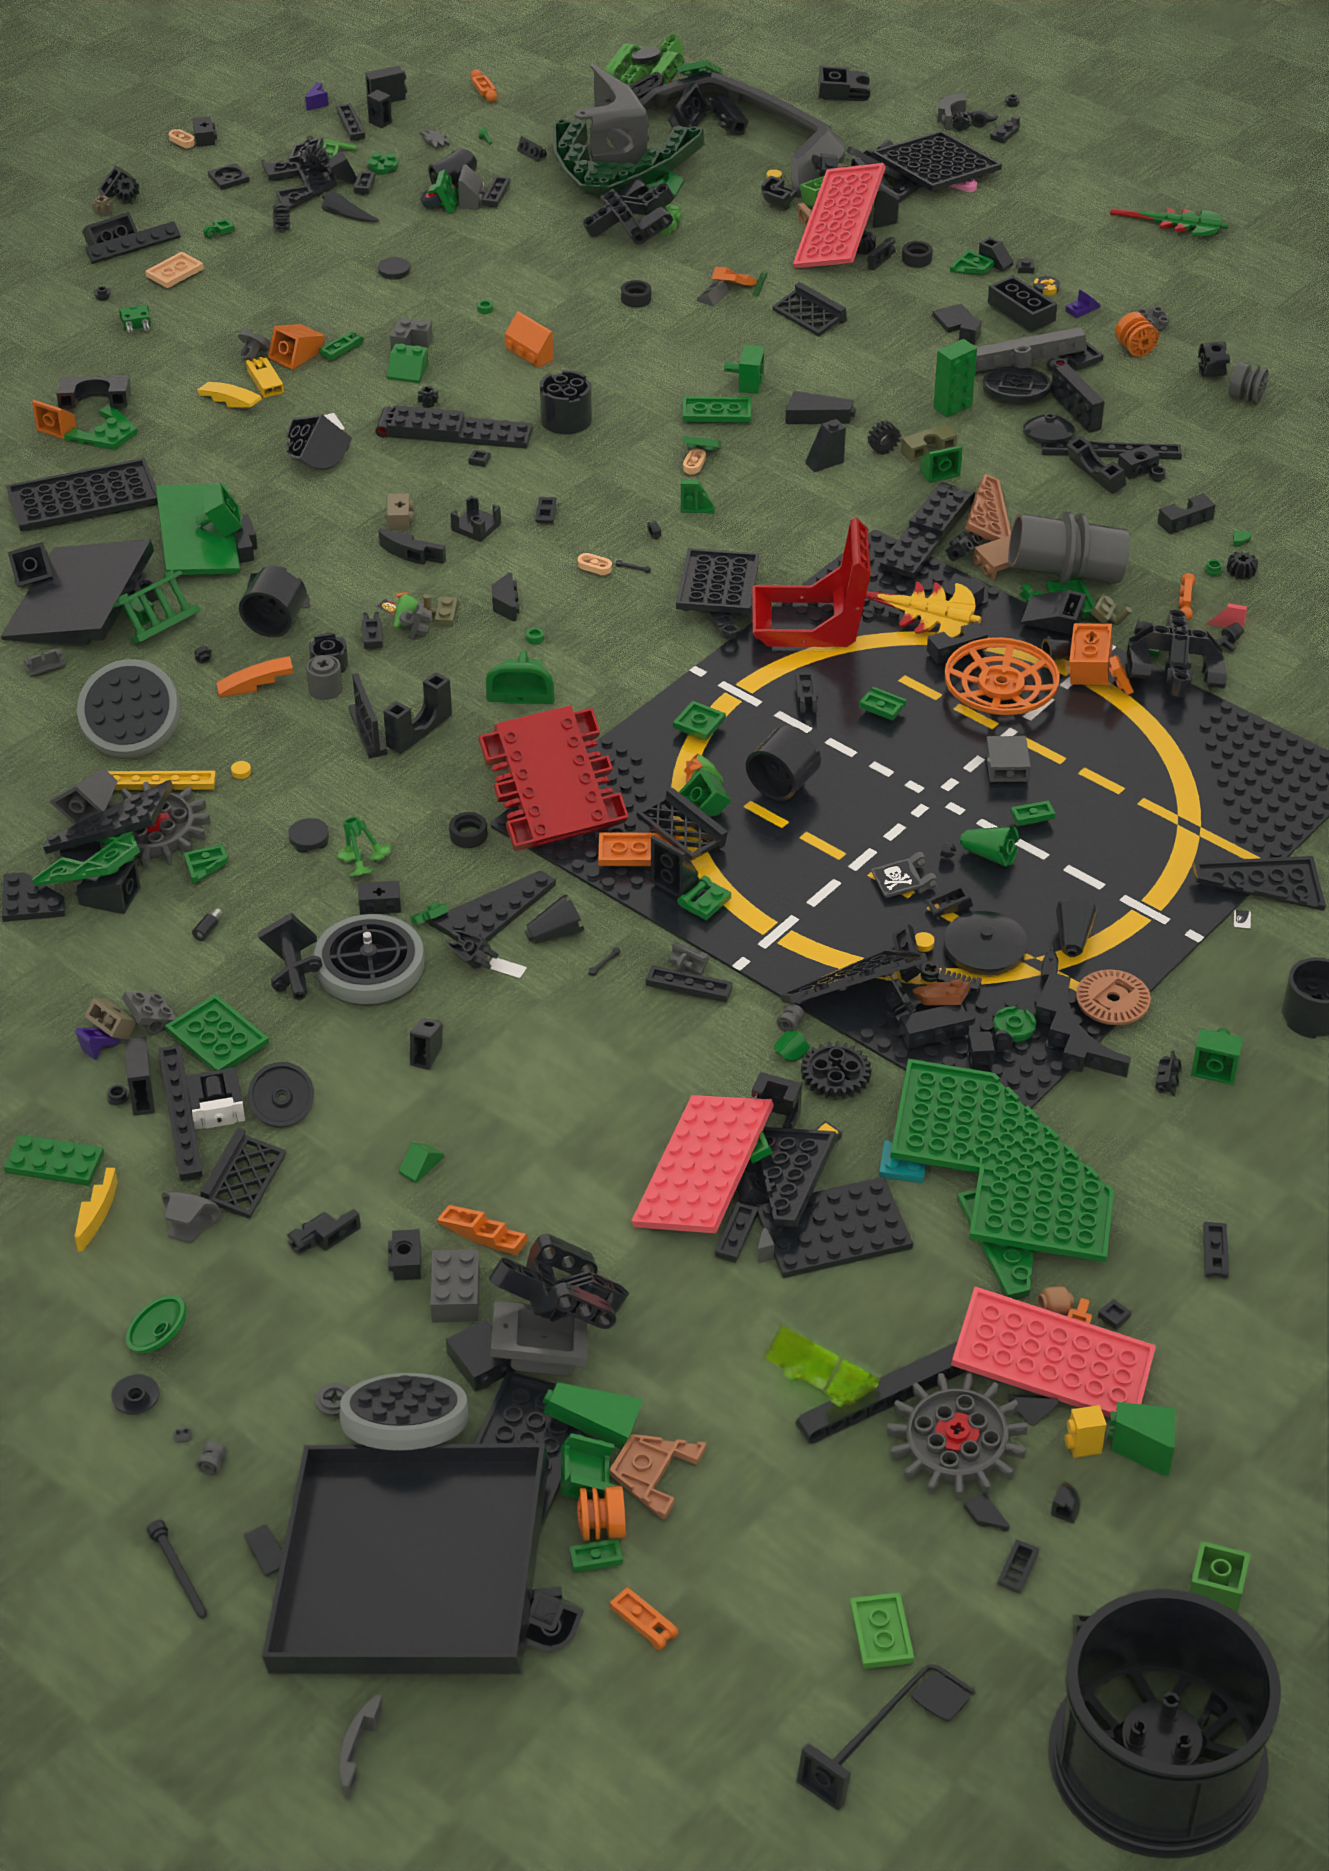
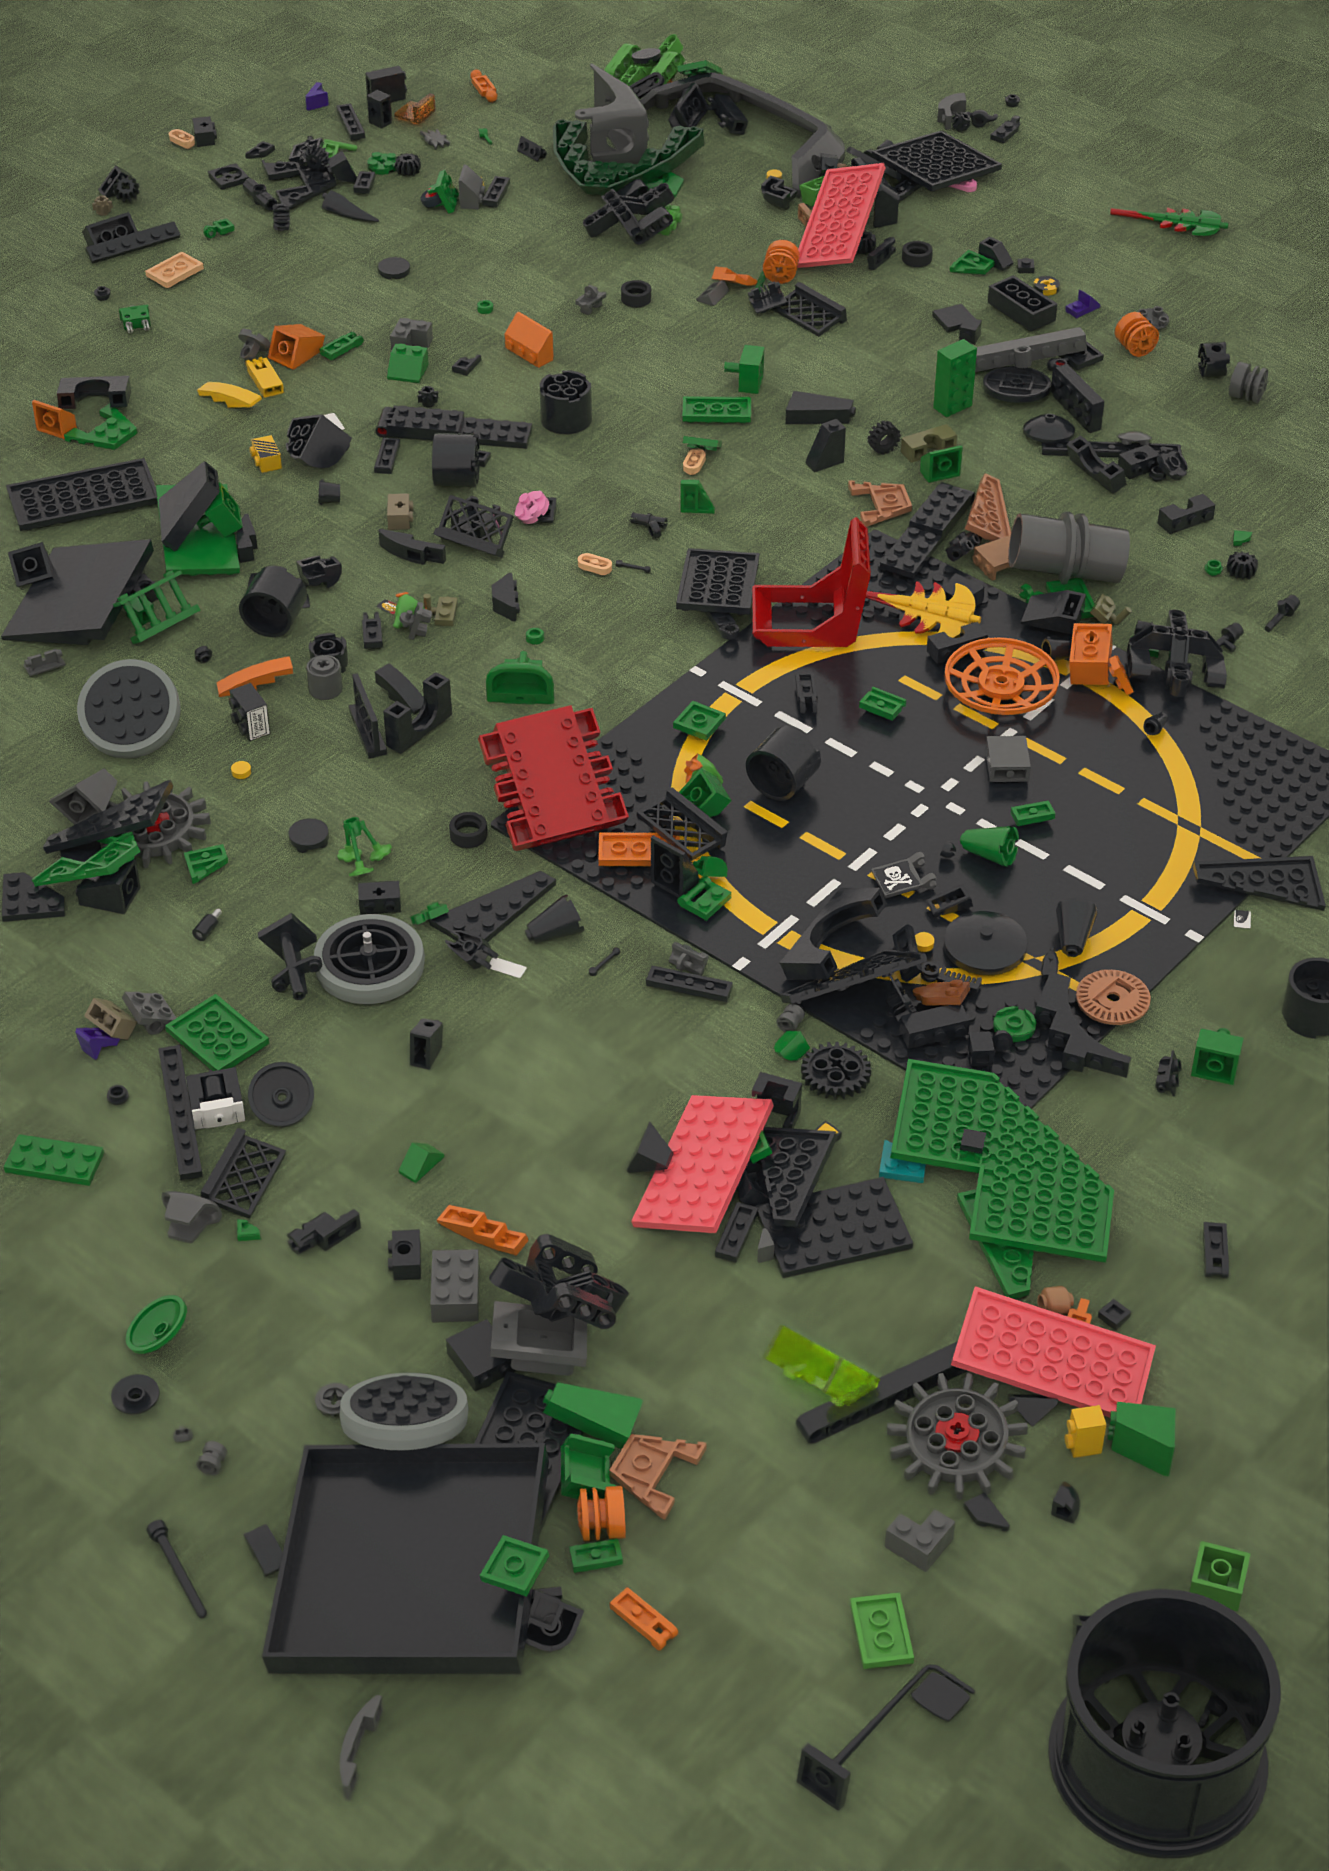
(94, 1212): yellow slope -> none
(139, 1076): black slope -> none
(180, 779): yellow plate -> none
(186, 504): none -> black slope
(247, 1231): none -> green tile
(249, 712): none -> black brick
(259, 194): none -> black piece
(261, 150): none -> black tile
(265, 454): none -> yellow brick
(316, 571): none -> black brick
(328, 492): none -> black piece
(387, 455): none -> black tile
(399, 687): none -> black slope
(407, 164): none -> black gear
(418, 111): none -> clear orange bracket
(452, 165): black brick -> none
(455, 460): none -> black brick
(465, 366): none -> black tile
(470, 541): none -> black fence
(514, 1565): none -> green plate
(531, 506): none -> bright pink plate
(590, 299): none -> dark grey hips
(643, 519): none -> black pin
(651, 1152): none -> black slope
(711, 867): none -> green brick
(767, 300): none -> black hinge
(781, 261): none -> orange wheel
(805, 958): none -> black arch
(843, 84): black brick -> none
(888, 500): none -> nougat wing
(919, 1543): none -> dark grey brick
(973, 1141): none -> black tile
(1027, 1550): black slope -> none
(1134, 436): none -> dark grey dish
(1155, 723): none -> black cone
(1172, 463): none -> black tile
(1187, 581): orange plate -> none
(1229, 615): coral slope -> none
(1285, 608): none -> black piece

